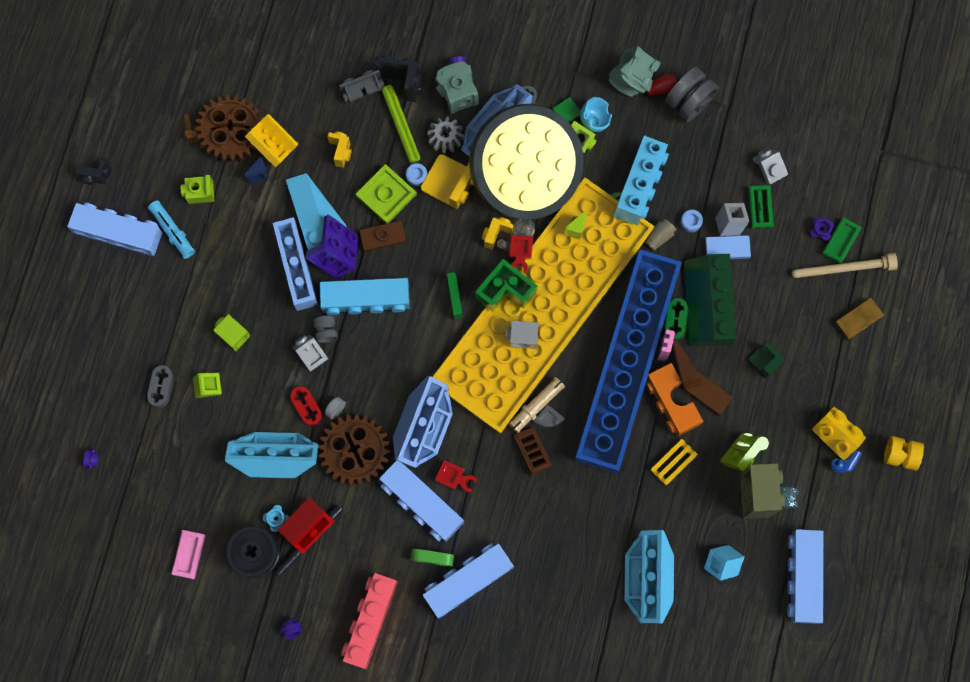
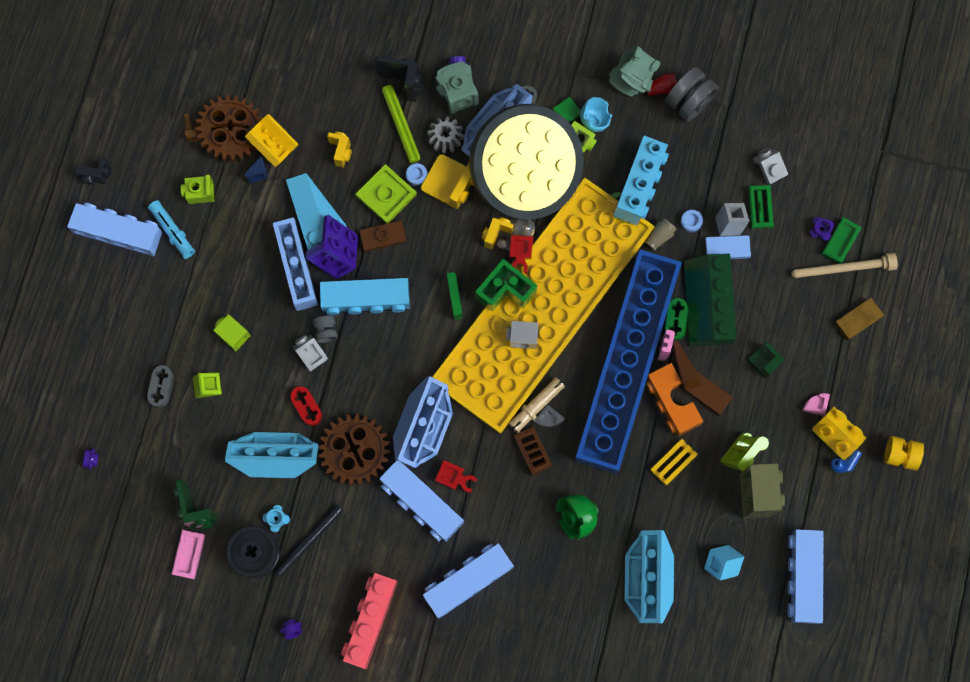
(200, 519): none -> dark green bracket
(306, 525): red brick -> none
(335, 407): light grey tile -> none
(368, 81): dark grey hinge -> none
(432, 557): bright green beam -> none
(576, 227): lime slope -> none
(578, 515): none -> green cylinder
(790, 497): clear light blue wheel -> none
(817, 404): none -> bright pink tile

